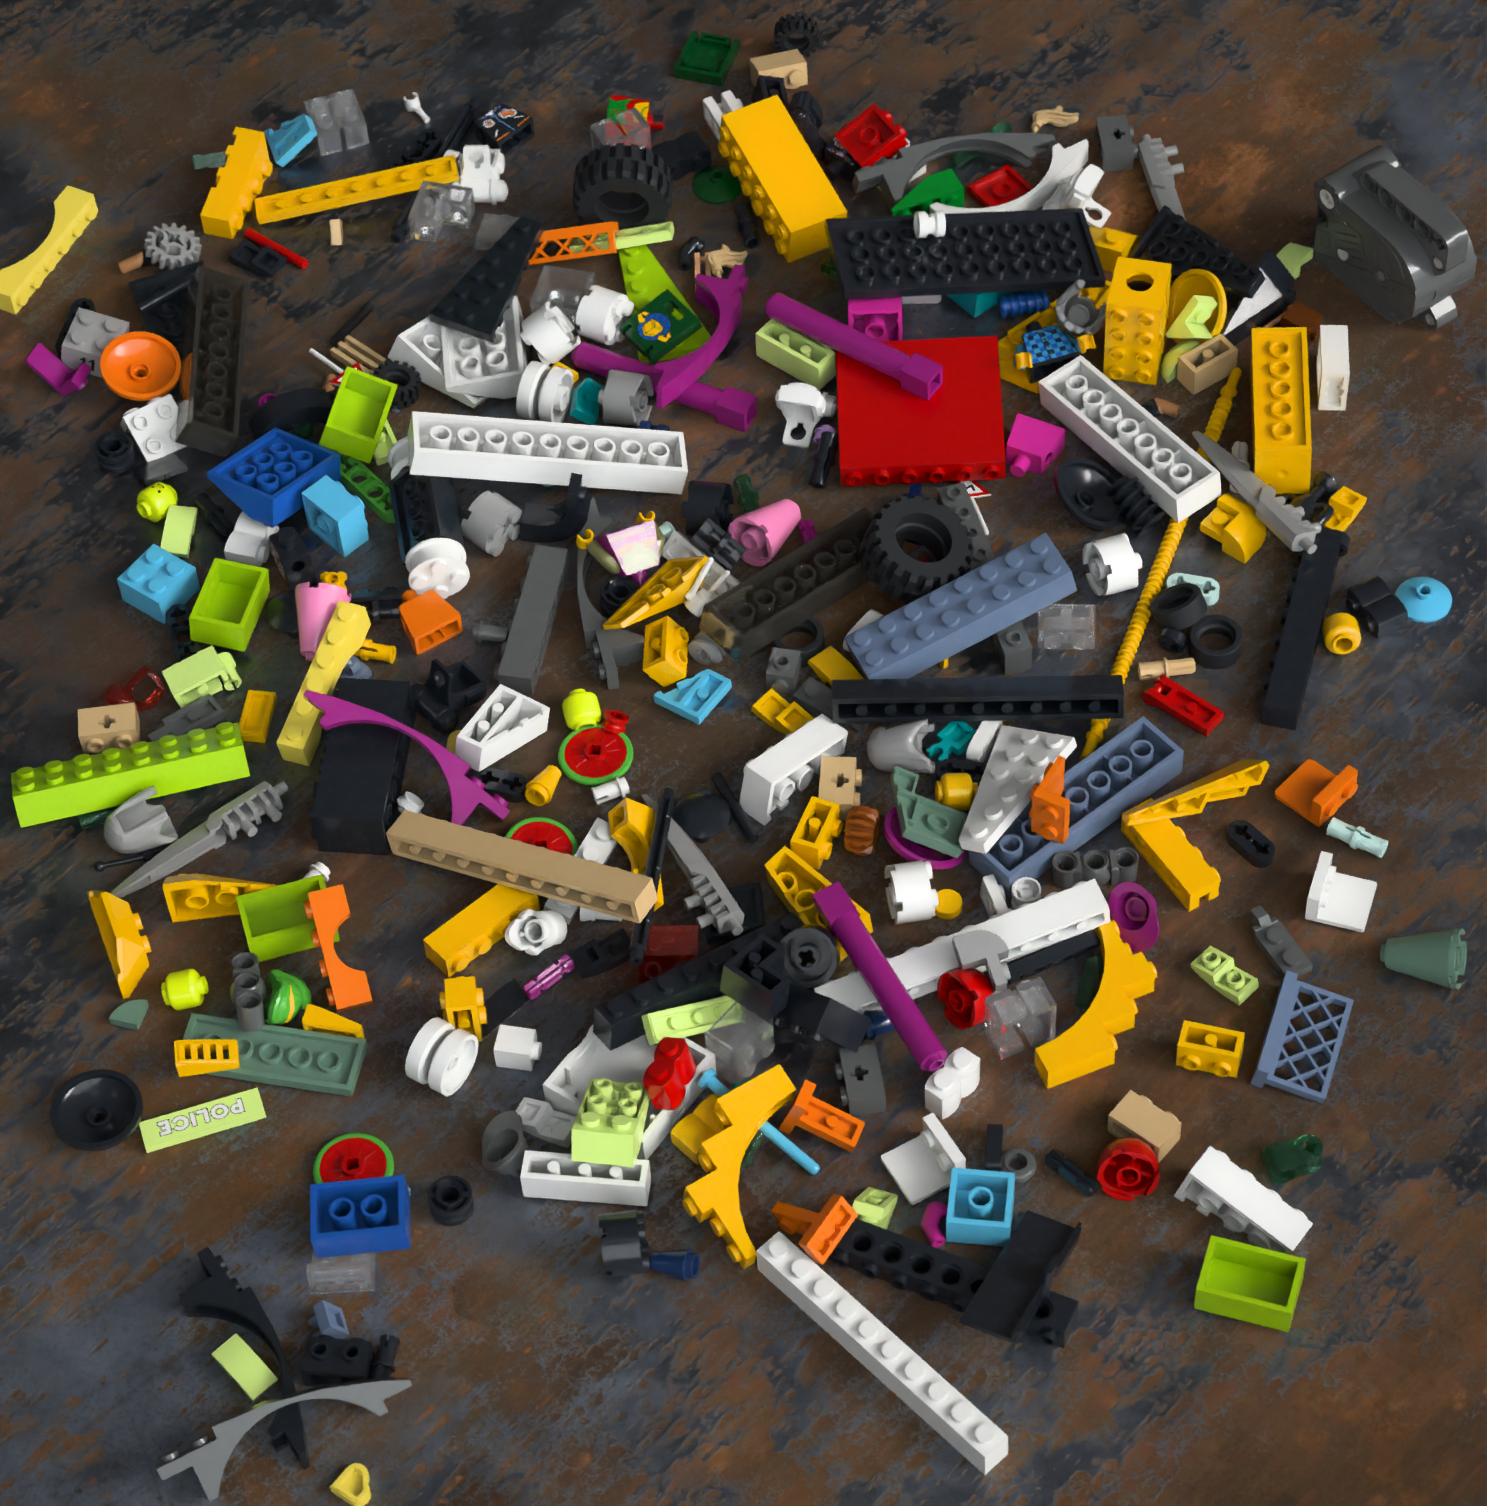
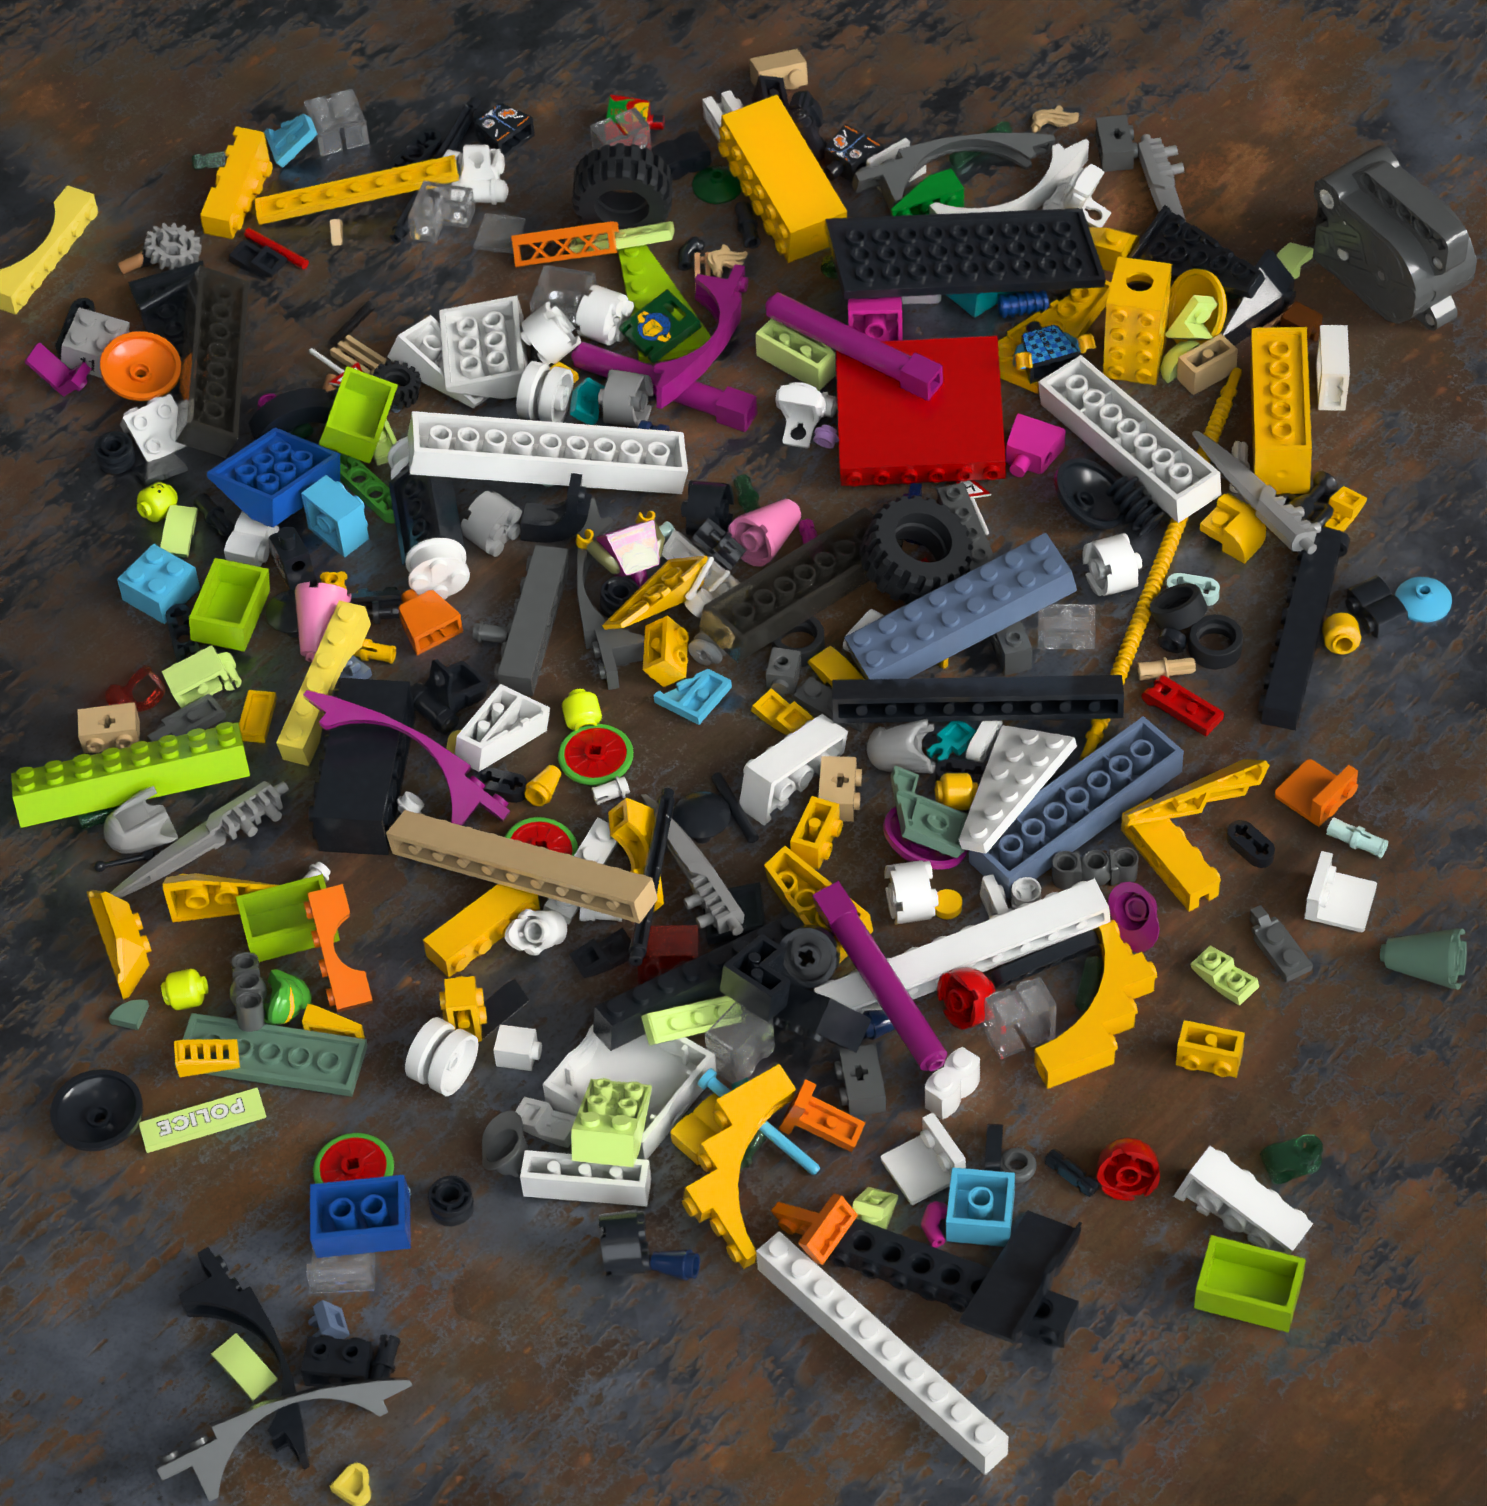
(413, 105): white hand -> none
(490, 285): black wing -> none
(548, 976): magenta axle -> none
(614, 721): red bush -> none
(669, 1073): red brick -> none
(708, 59): dark green container -> none
(798, 25): black tyre -> none
(823, 460): black pin -> none
(862, 830): dark orange gear -> none
(872, 136): red plate -> none
(929, 224): white wheel -> none
(980, 949): light grey brick -> none
(998, 187): red tile -> none
(1049, 809): orange bracket -> none
(1078, 313): light grey hair -> none
(1140, 1119): tan brick -> none
(1159, 406): medium nougat arm -> none
(1276, 1036): sand blue fence -> none

